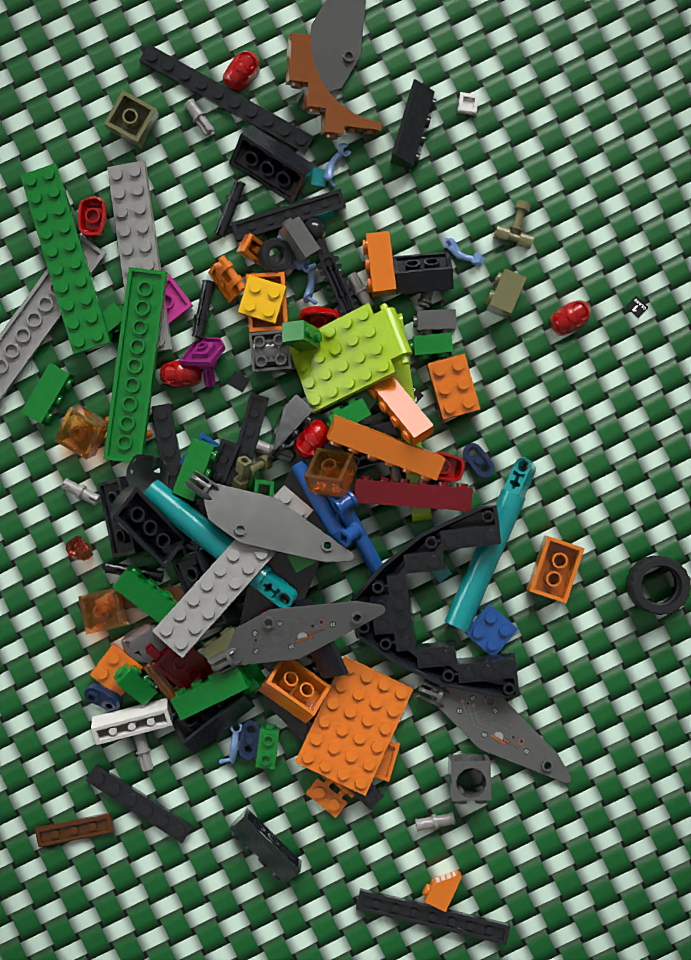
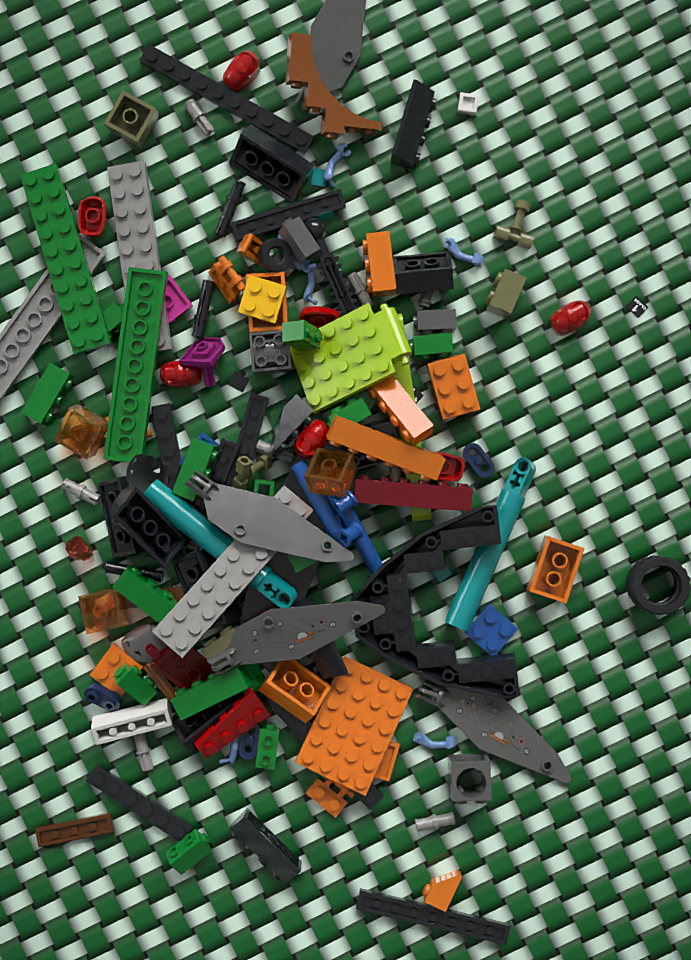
(188, 851): none -> green brick
(240, 719): none -> red wing
(450, 741): none -> medium blue piece

